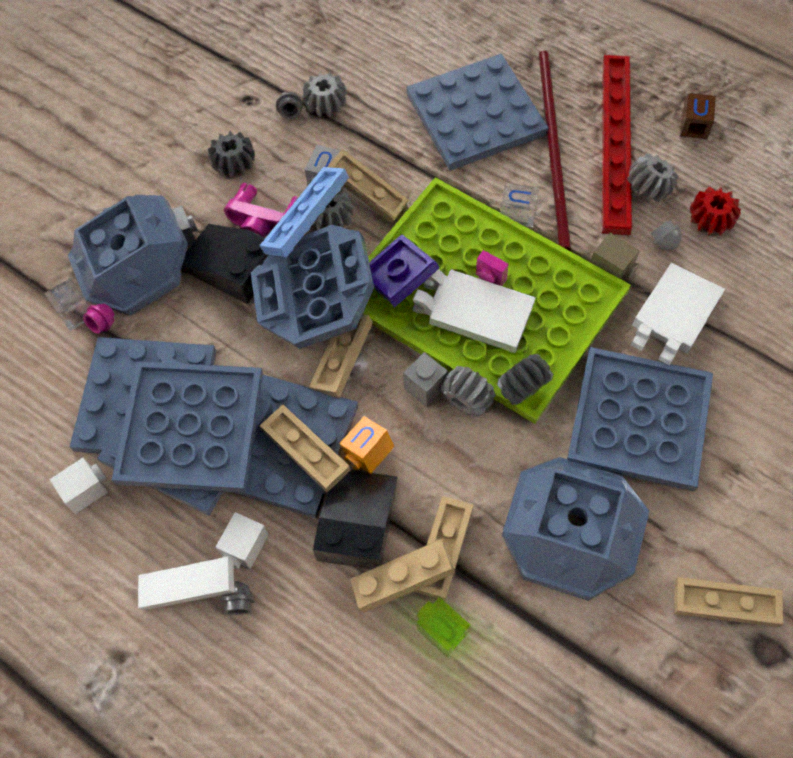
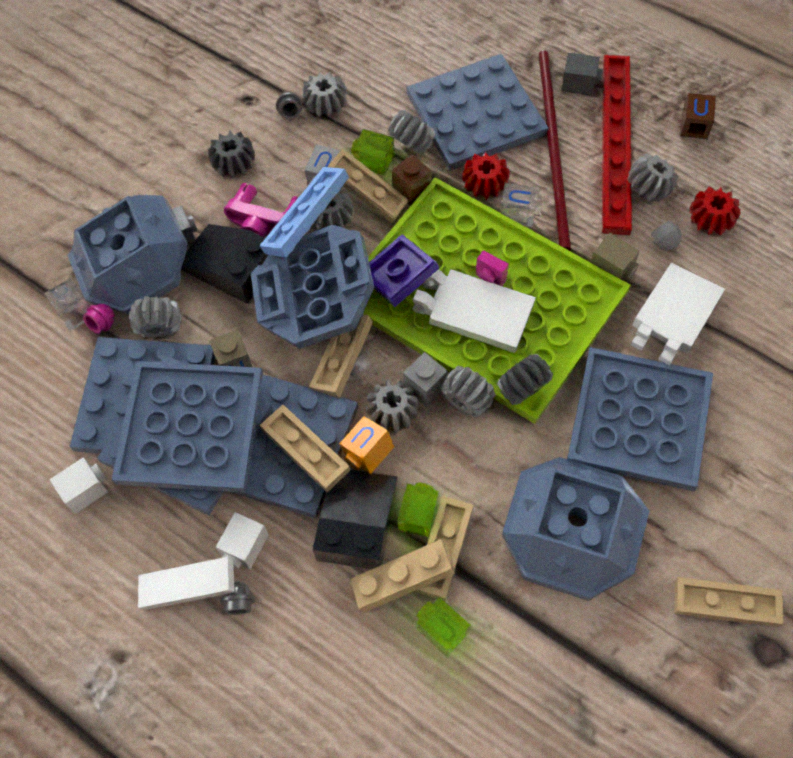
(155, 317): none -> light grey gear
(230, 350): none -> dark tan brick
(374, 151): none -> clear neon green brick
(392, 394): none -> light grey gear
(411, 131): none -> light grey gear
(411, 178): none -> reddish brown brick
(418, 509): none -> clear neon green brick
(485, 175): none -> red gear
(581, 74): none -> dark grey brick

